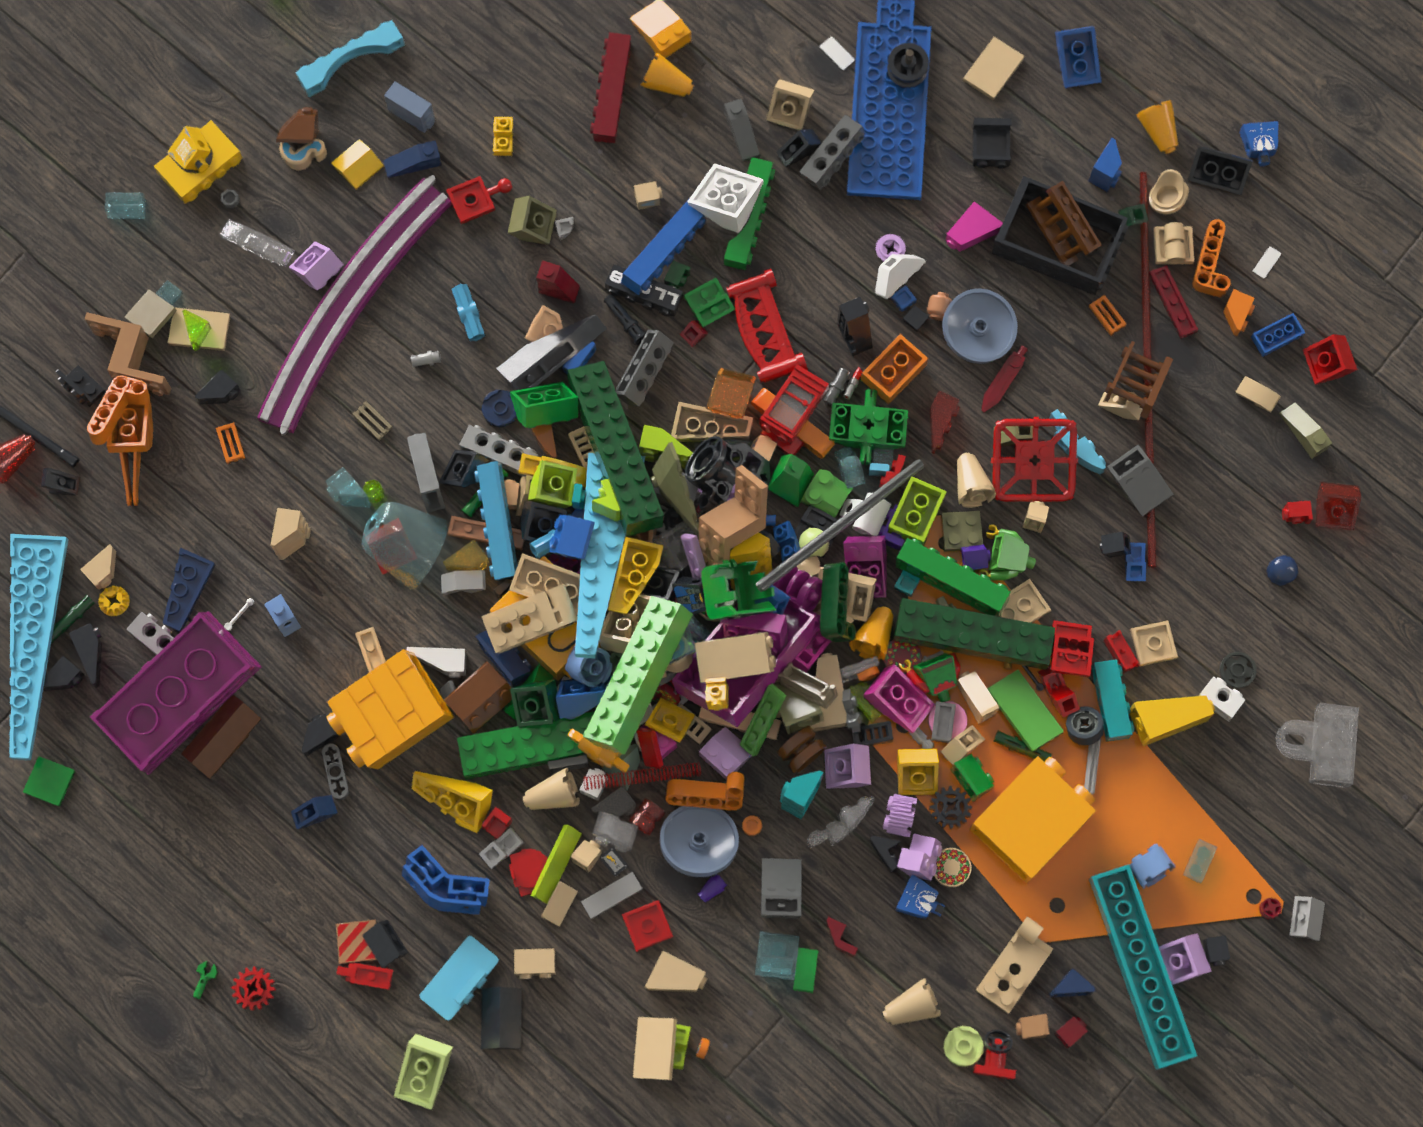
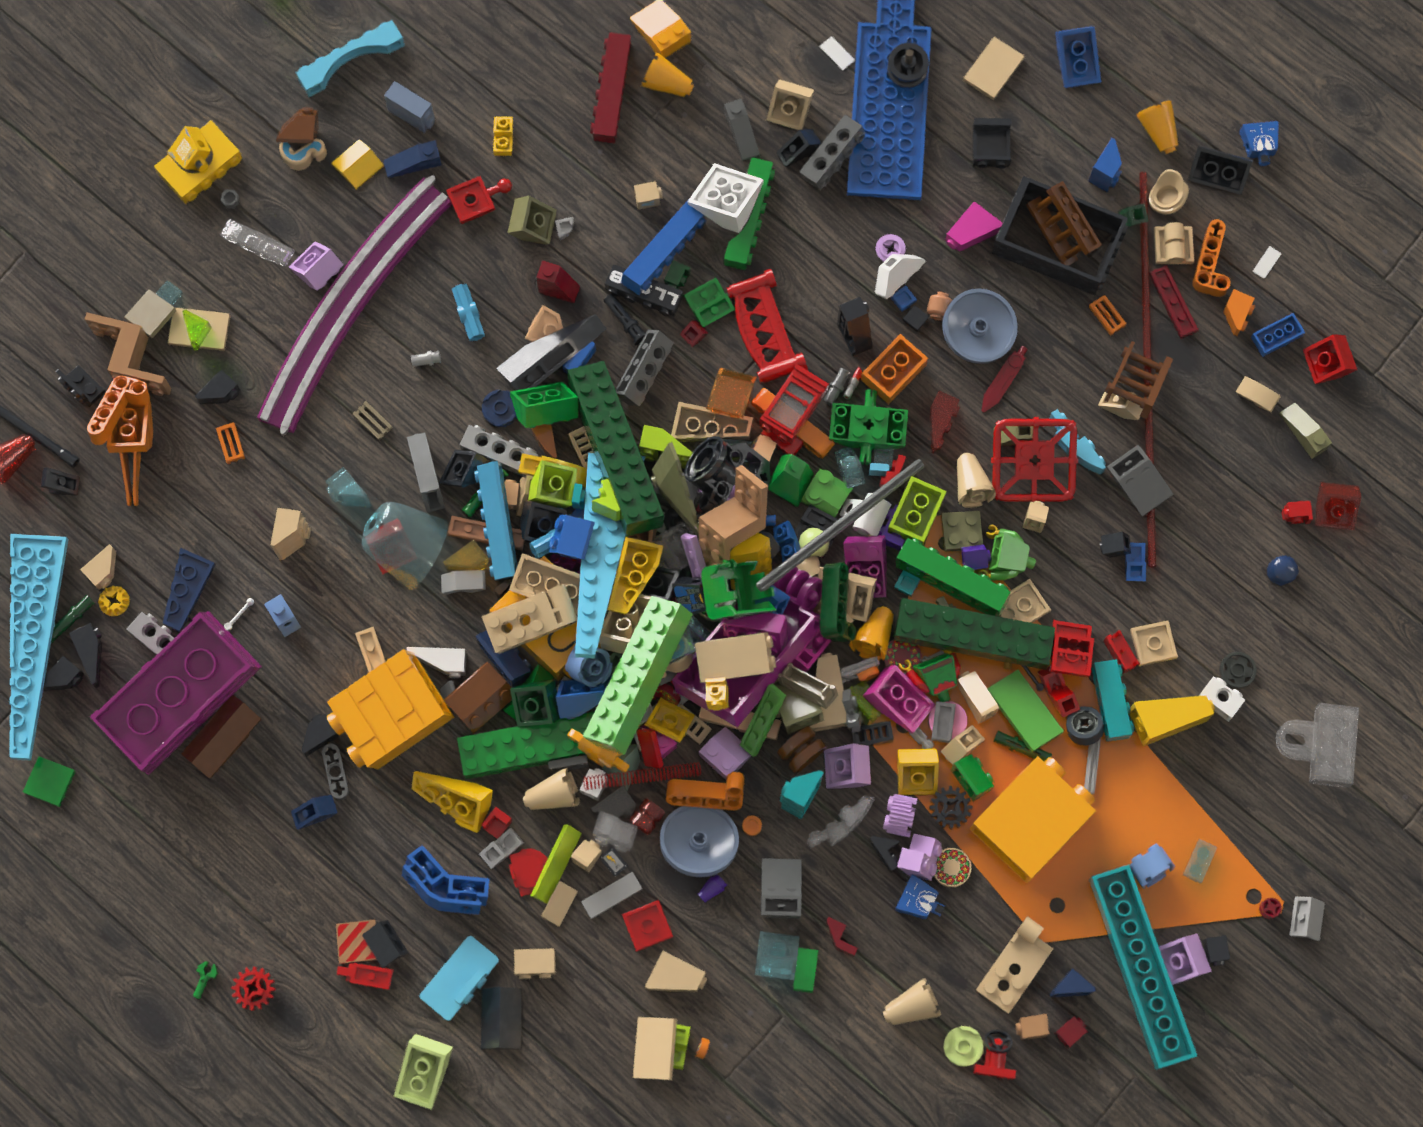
(125, 205): clear light blue hinge -> none
(372, 487): clear neon green wheel -> none

